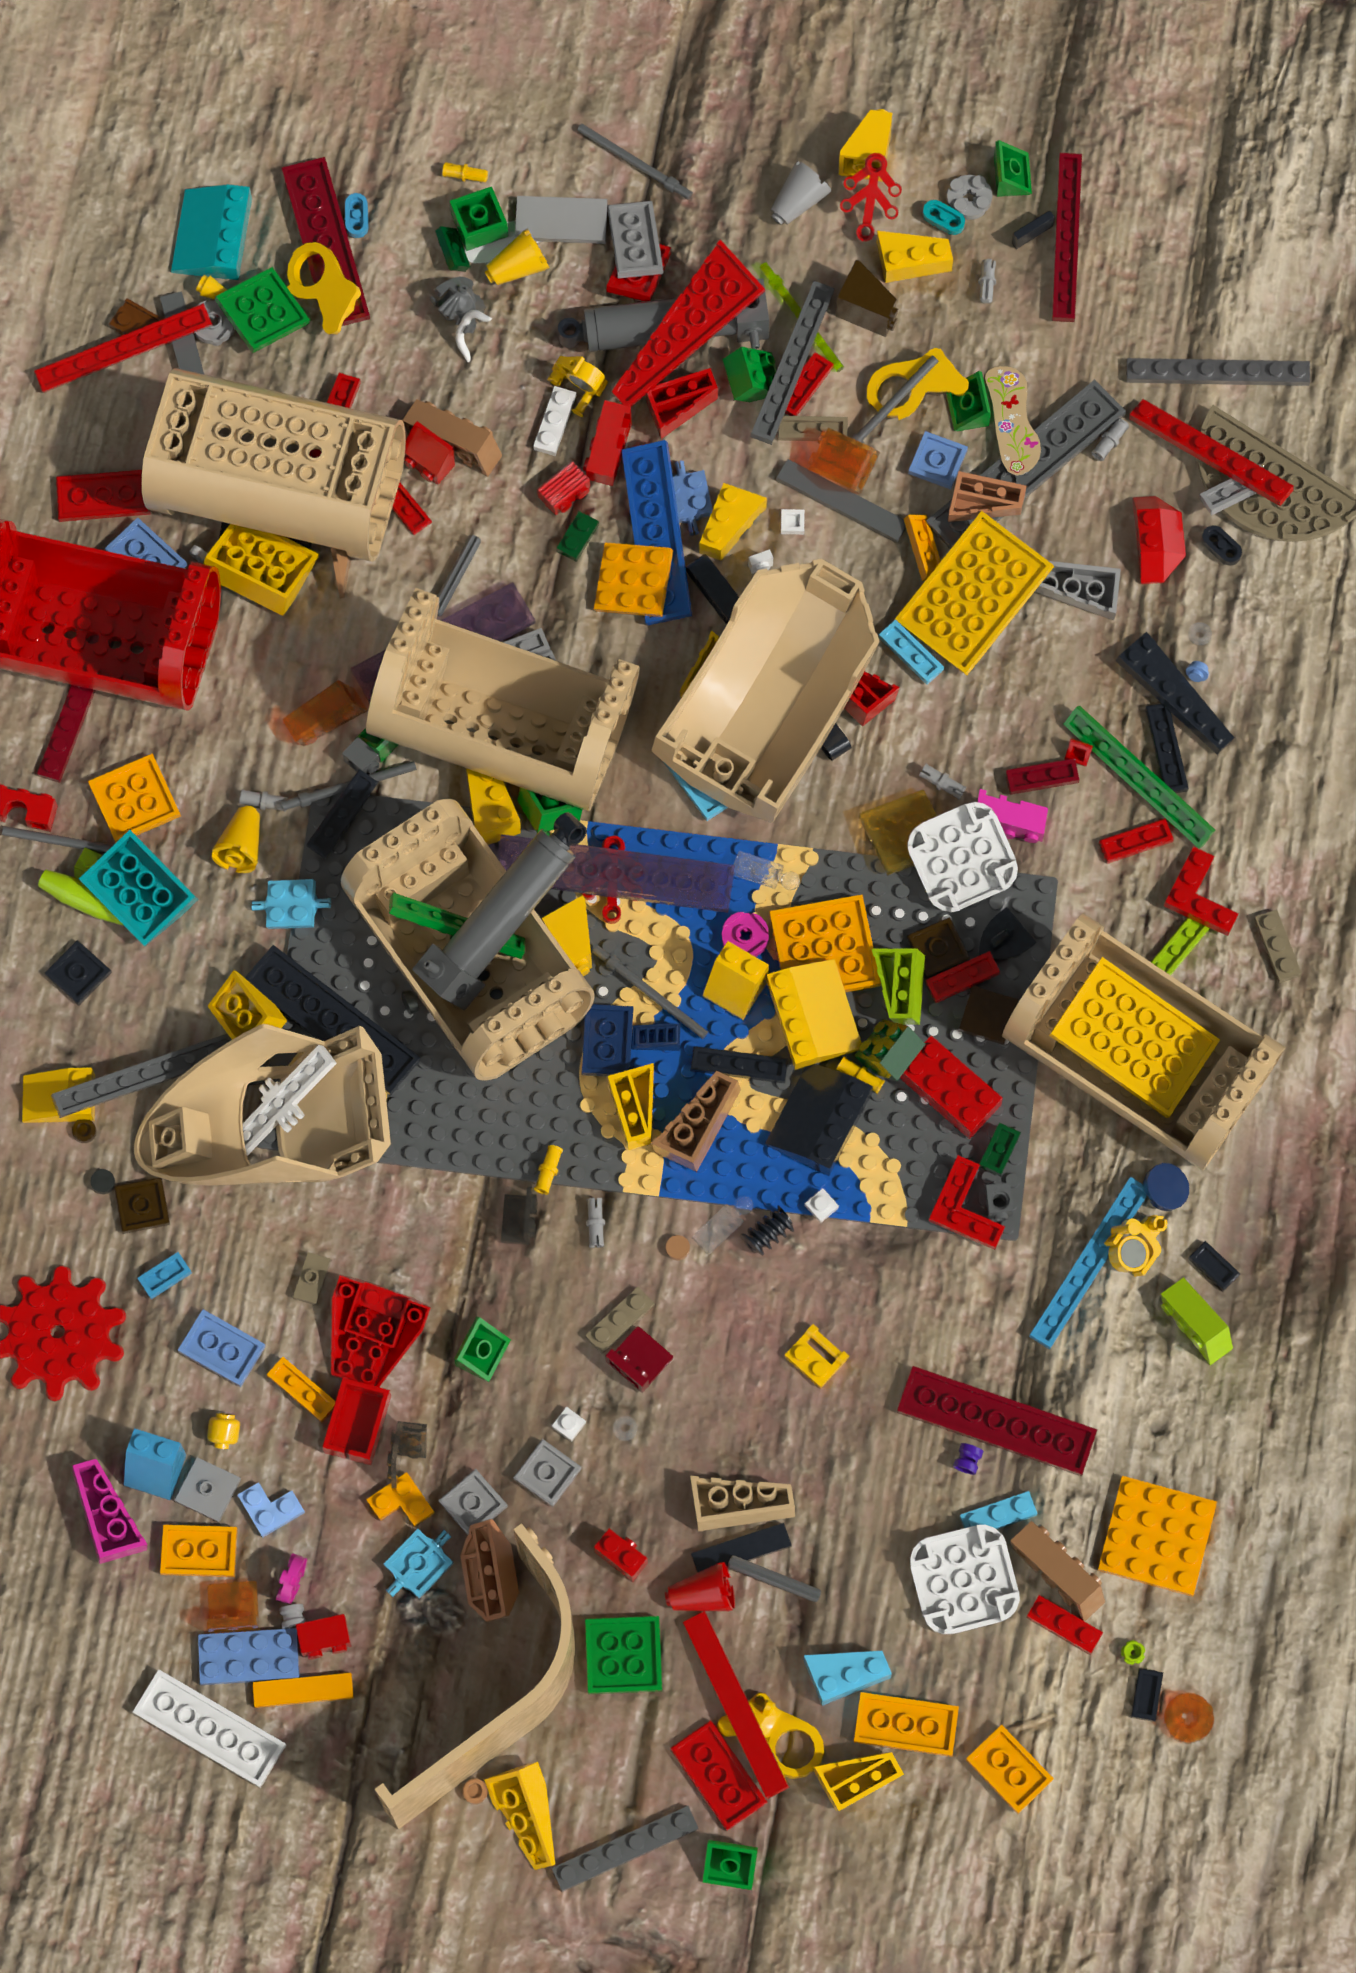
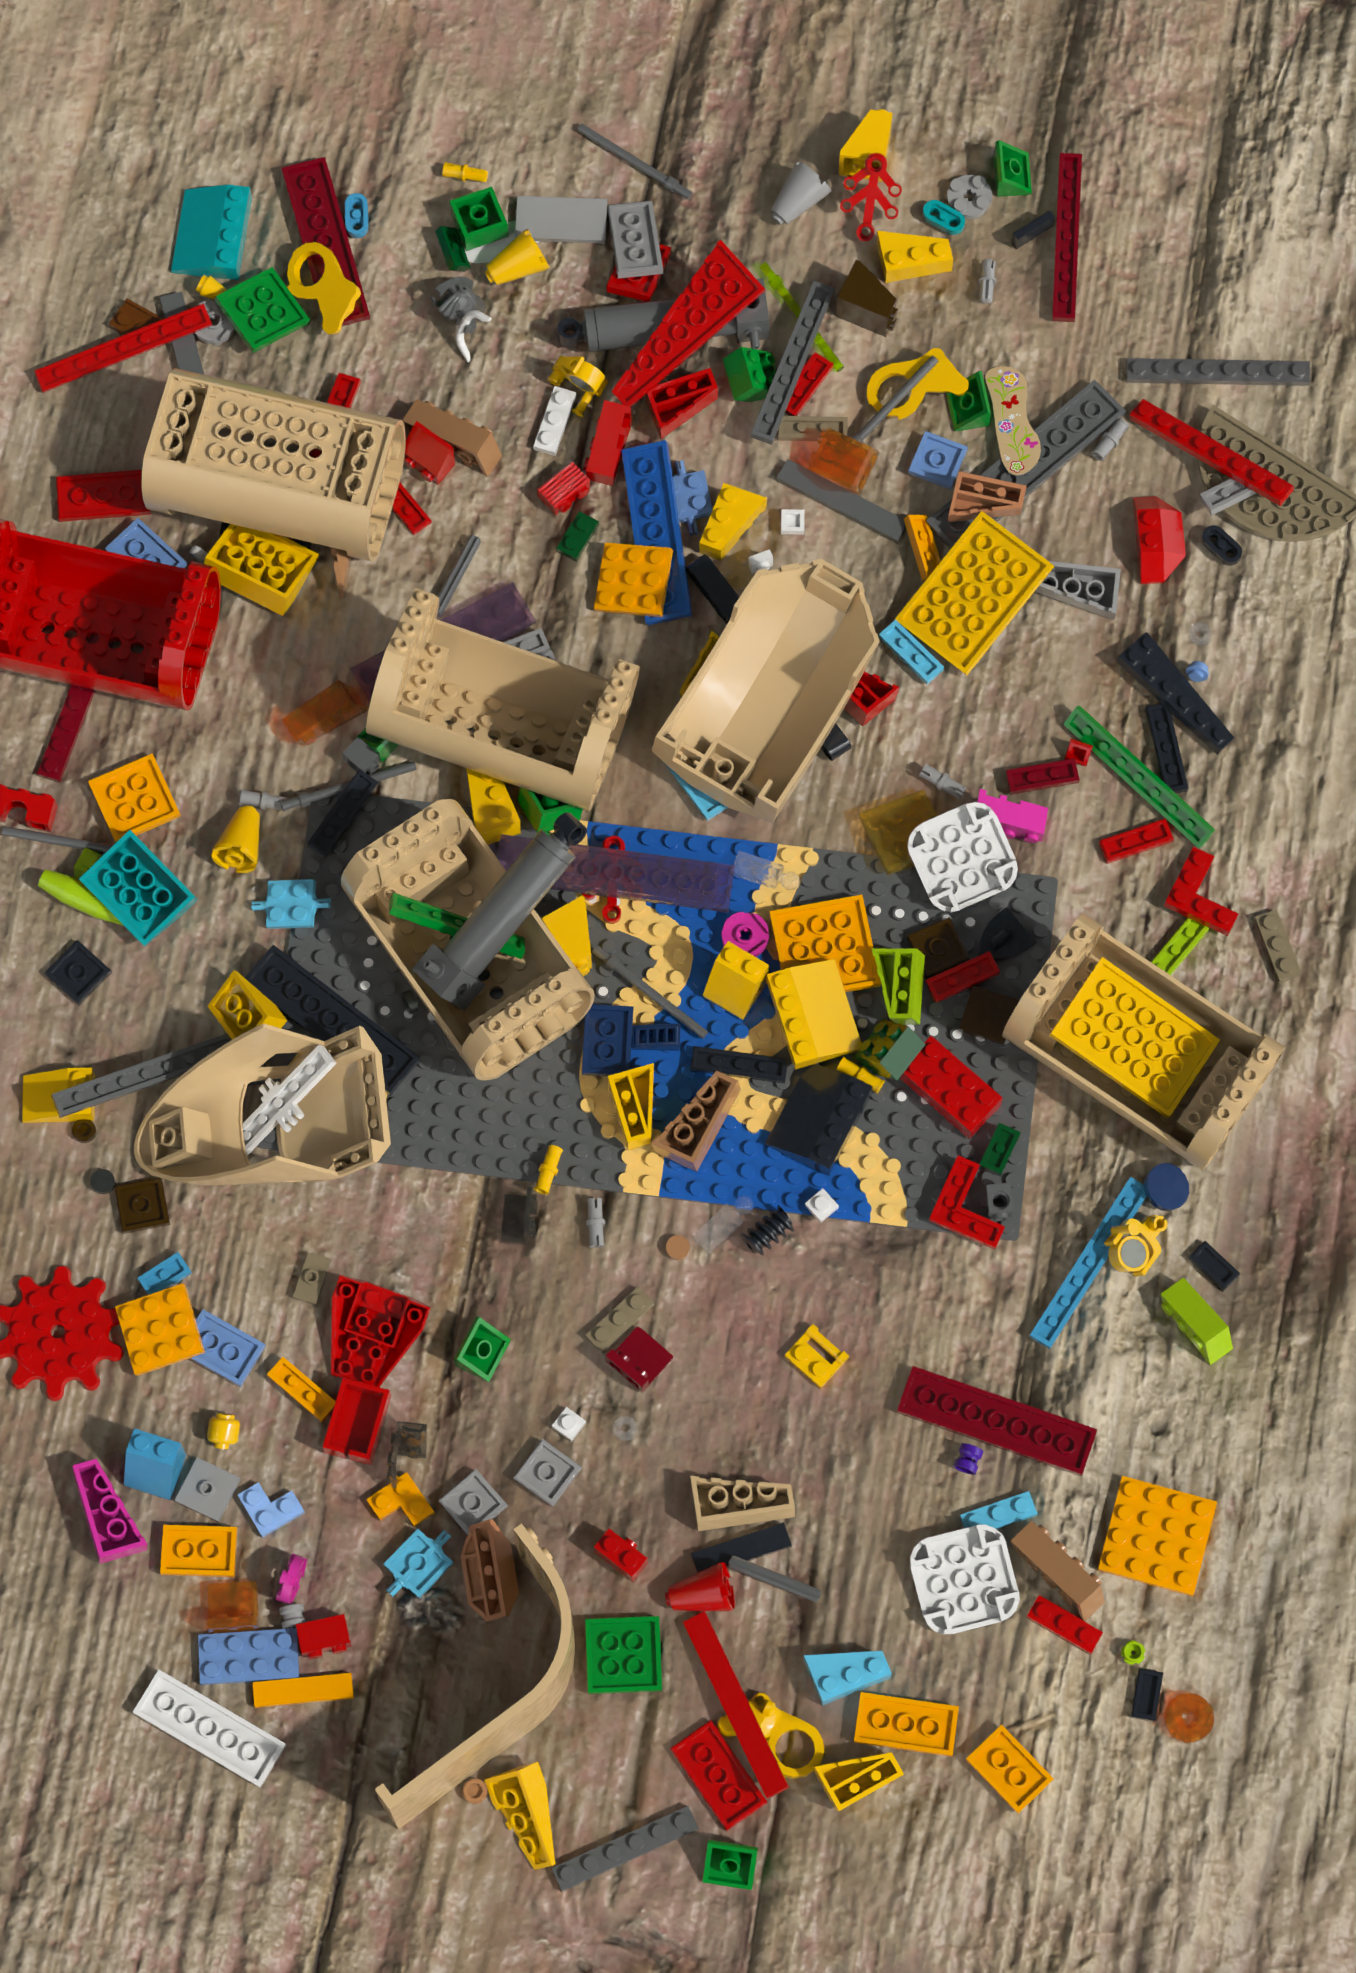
(160, 1329): none -> light orange plate

